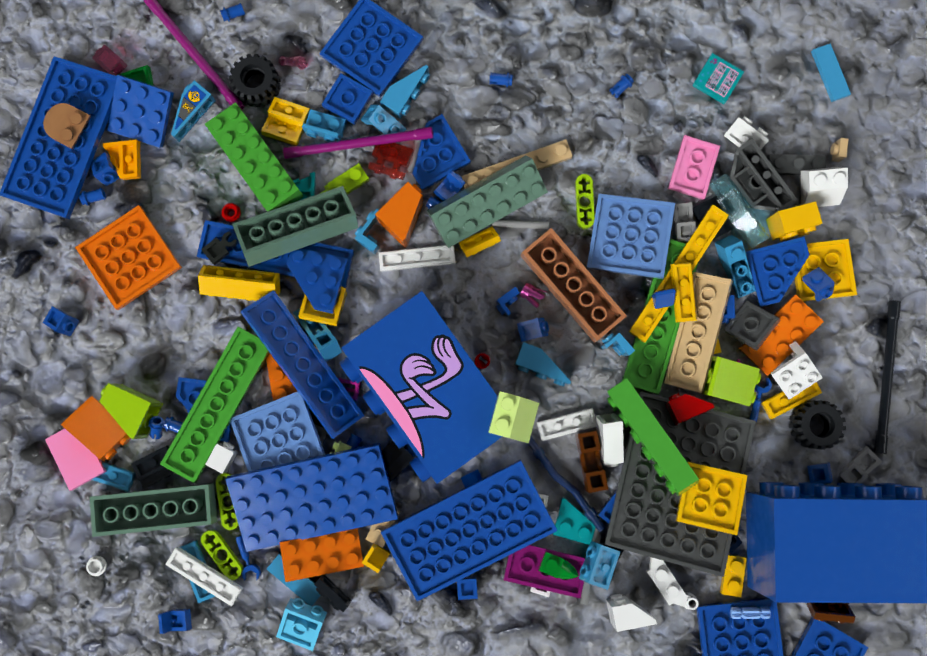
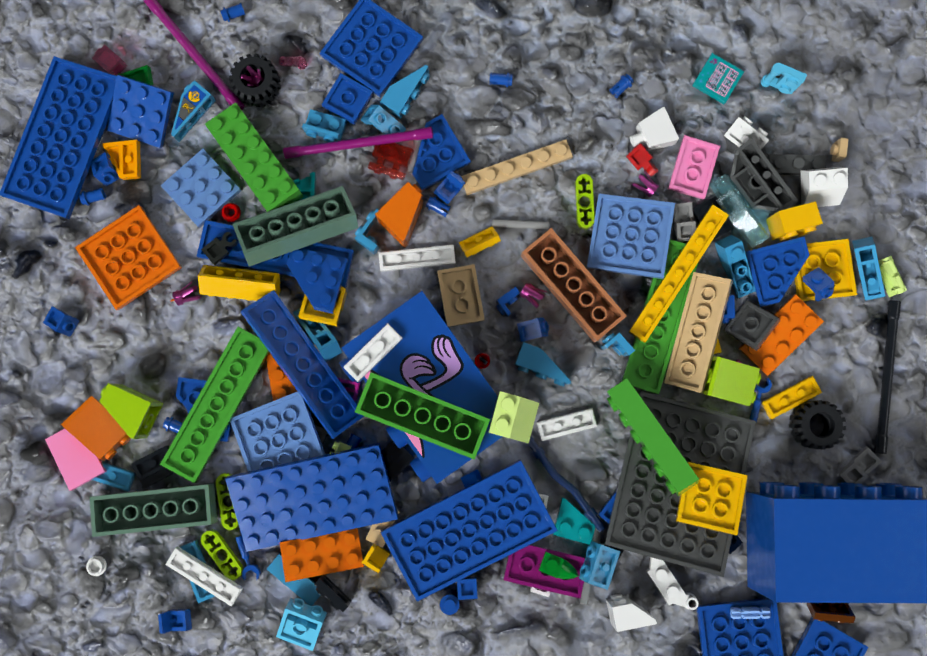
(65, 124): medium nougat slope -> none
(156, 425): blue pin -> none
(179, 295): none -> flat silver piece
(201, 188): none -> medium blue plate
(222, 457): white brick -> none
(255, 79): none -> flat silver piece
(285, 121): yellow slope -> none
(349, 180): lime hinge -> none
(373, 352): none -> white tile
(422, 415): none -> bright green brick
(449, 604): none -> blue plate
(460, 295): none -> tan plate
(487, 201): sand green brick -> none
(589, 455): reddish brown arch -> none
(610, 439): white slope -> none
(640, 158): none -> red plate
(651, 186): none -> flat silver piece
(655, 131): none -> white torso
(663, 298): blue slope -> none
(684, 297): yellow tile -> none
(686, 407): red slope -> none
(734, 576): yellow plate -> none
(788, 82): none -> medium azure plate
(796, 373): white bracket -> none
(820, 473): blue slope -> none
(831, 72): dark azure tile -> none
(868, 268): none -> dark azure slope
(891, 278): none -> yellowish green hinge

